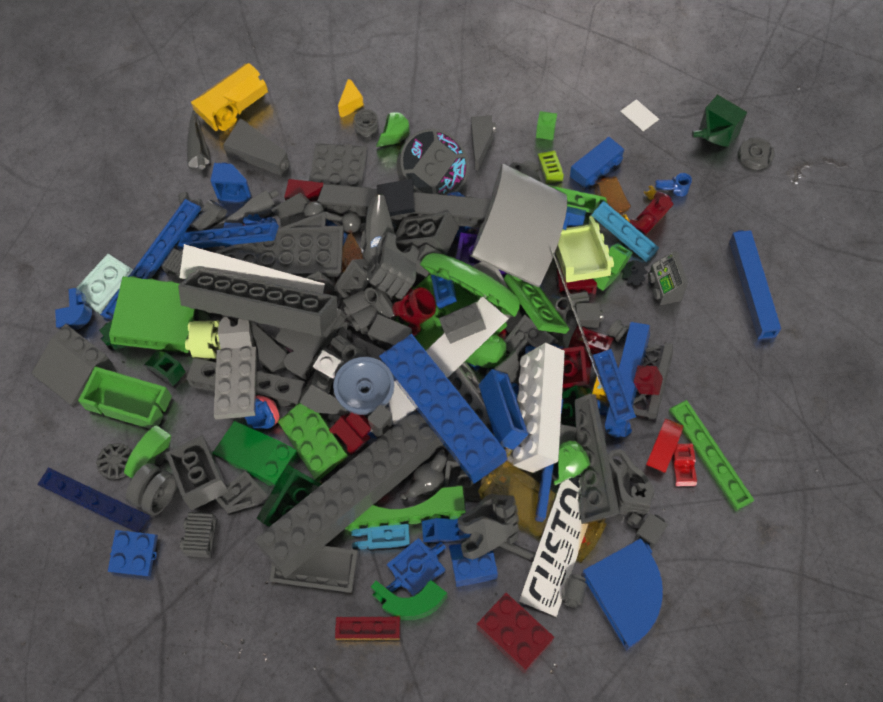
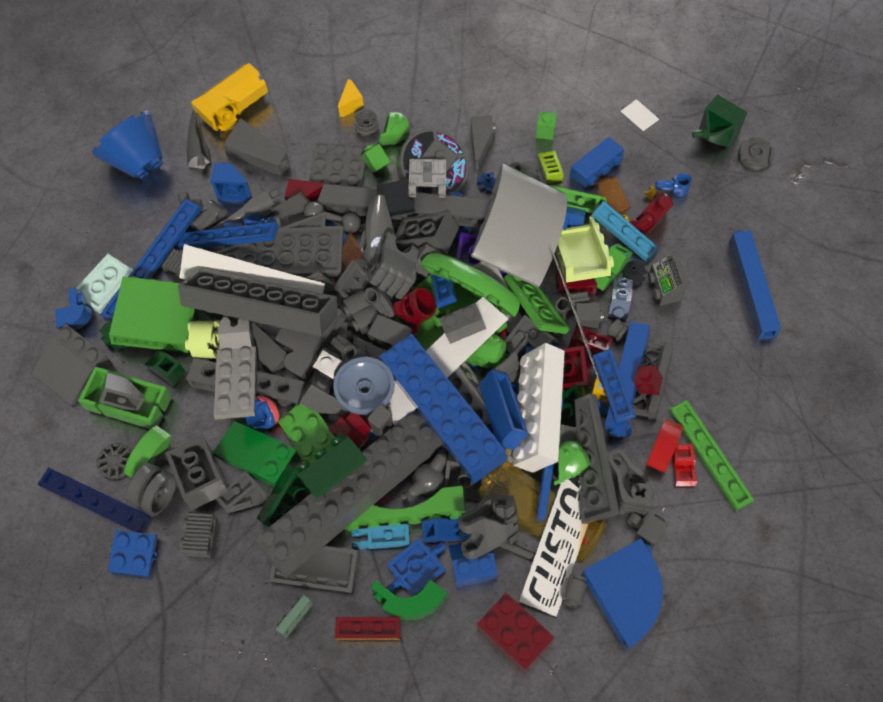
(120, 393): none -> dark grey slope
(132, 146): none -> blue cone
(299, 609): none -> sand green plate
(329, 465): none -> dark green slope
(375, 157): none -> bright green brick
(427, 174): none -> light grey flag
(486, 181): none -> blue plant
(621, 298): none -> sand blue bracket

